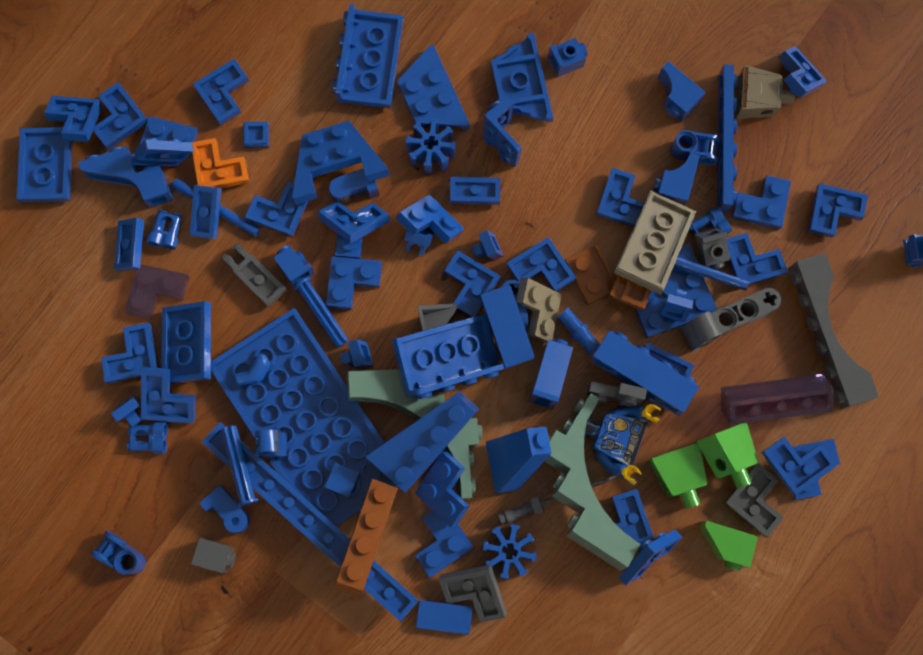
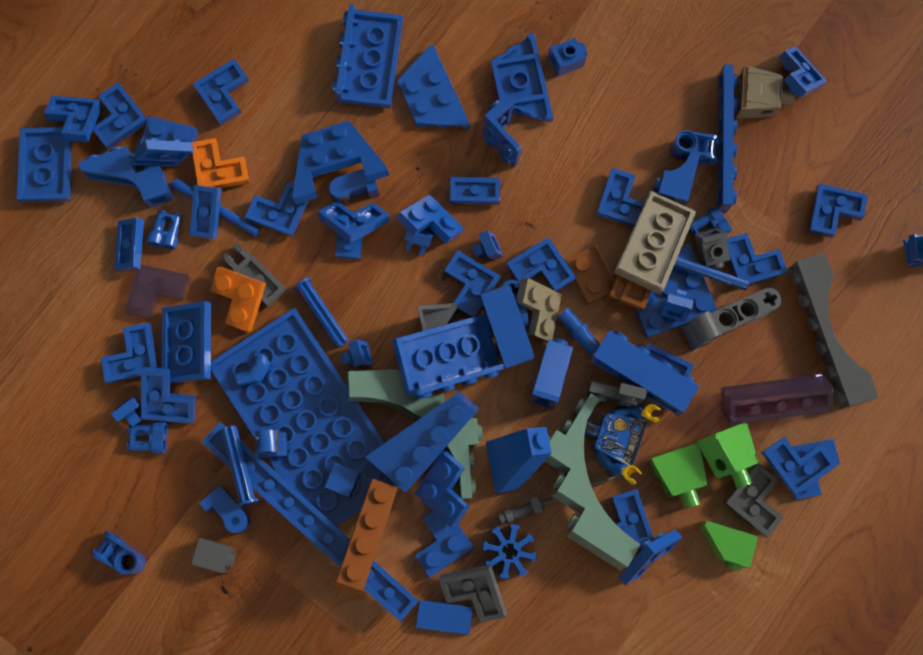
(245, 296): none -> orange plate
(256, 135): blue tile -> none
(293, 264): blue brick -> none
(348, 273): blue plate -> none
(424, 140): blue gear -> none
(682, 92): blue arch -> none
(768, 209): blue plate -> none

